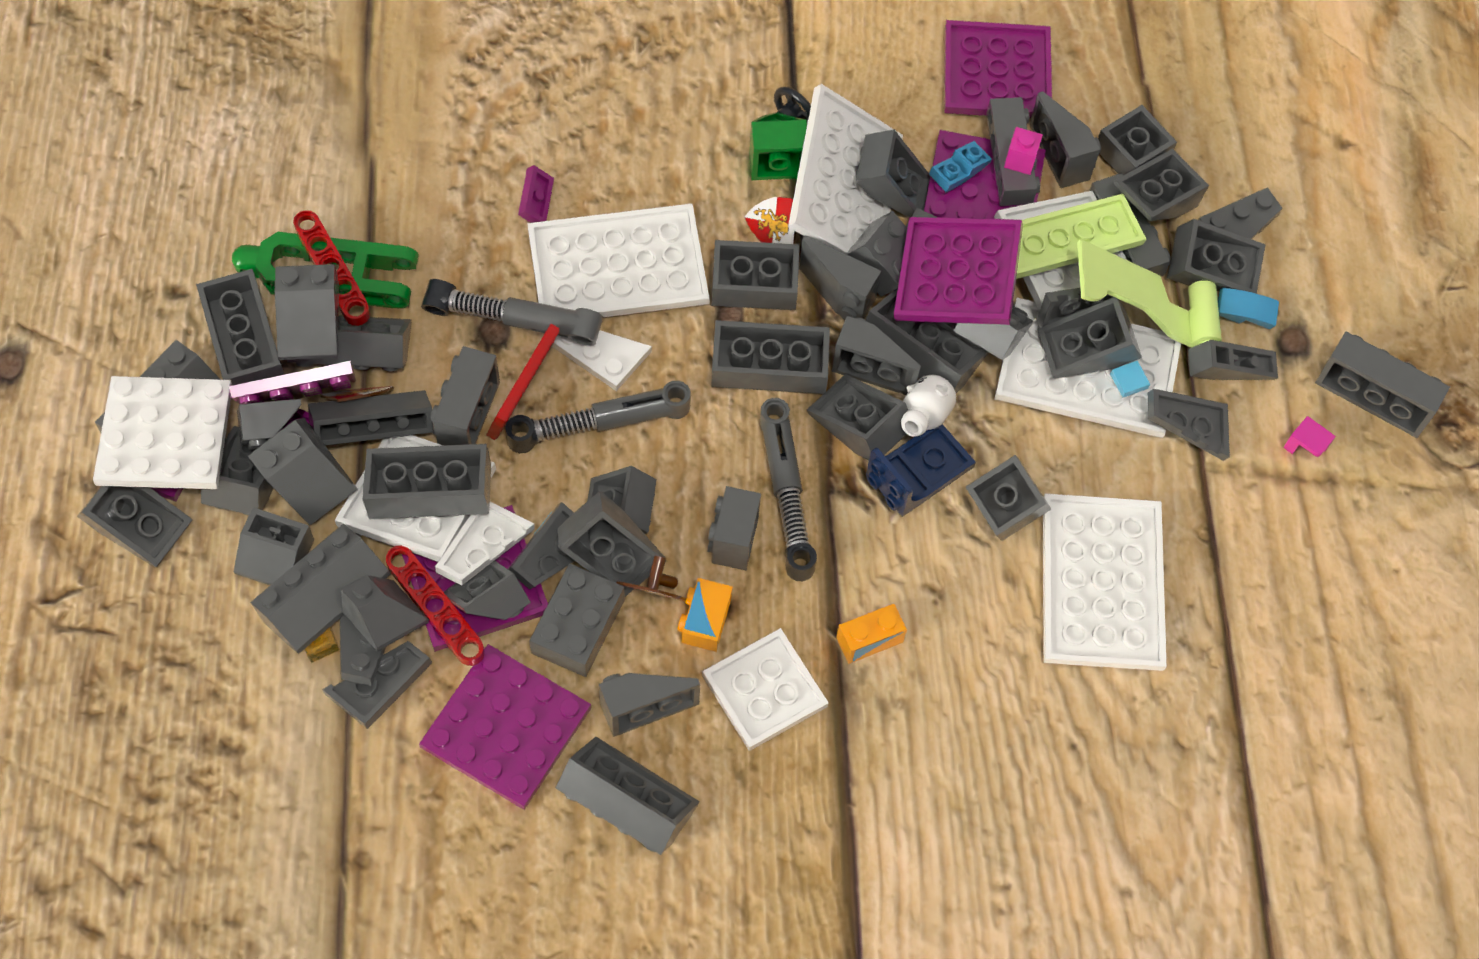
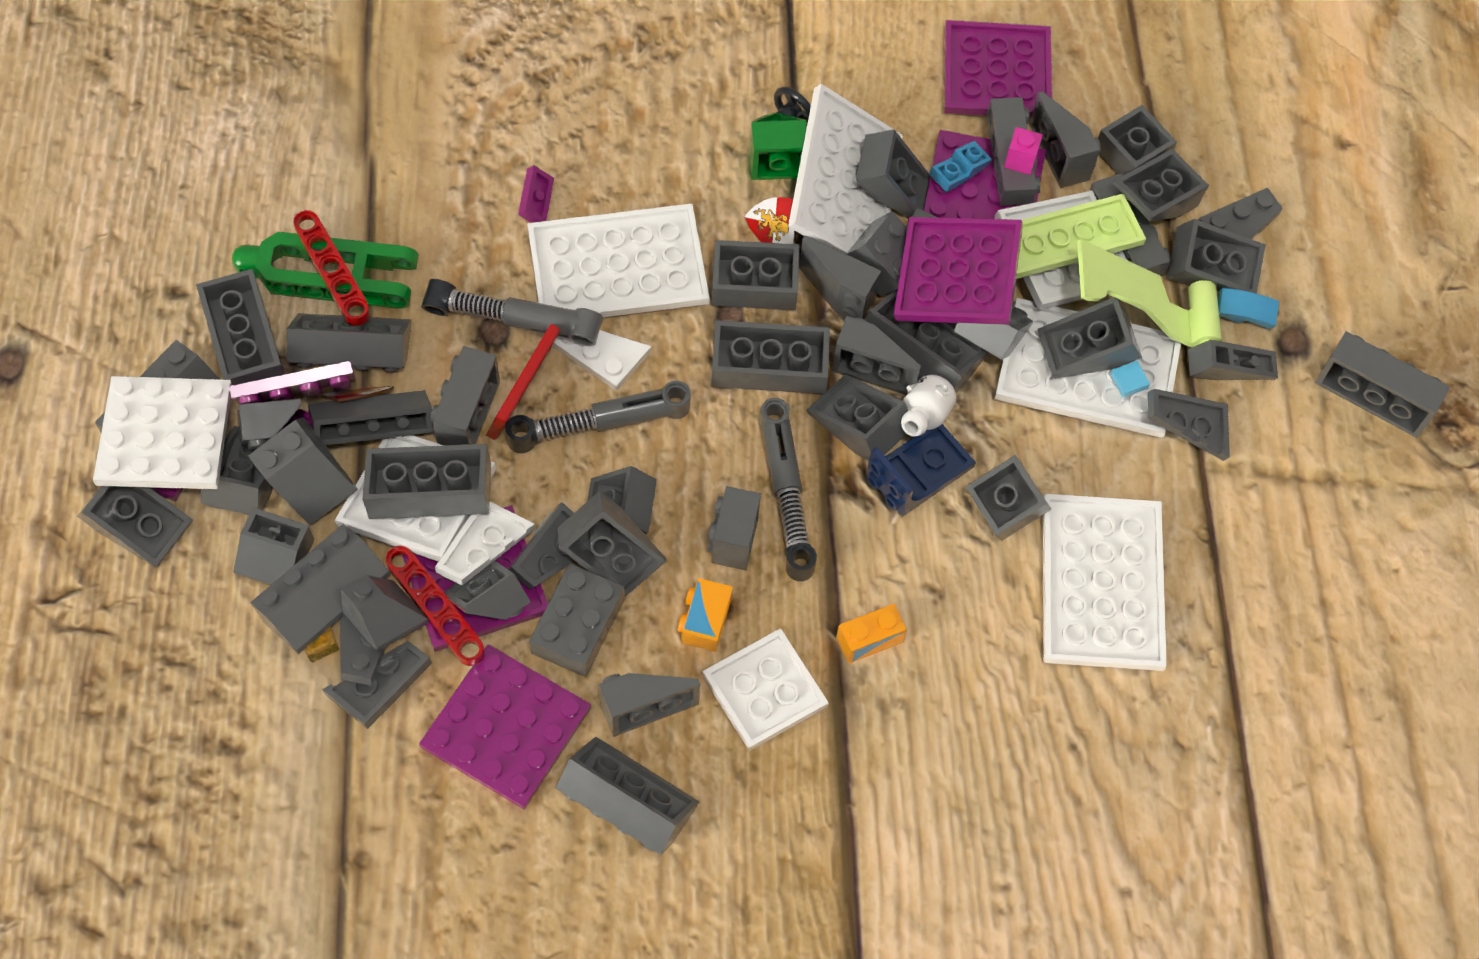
(307, 311): dark grey slope -> none
(657, 578): reddish brown shield -> none
(1063, 303): dark grey wing -> none
(1311, 437): dark pink panel -> none

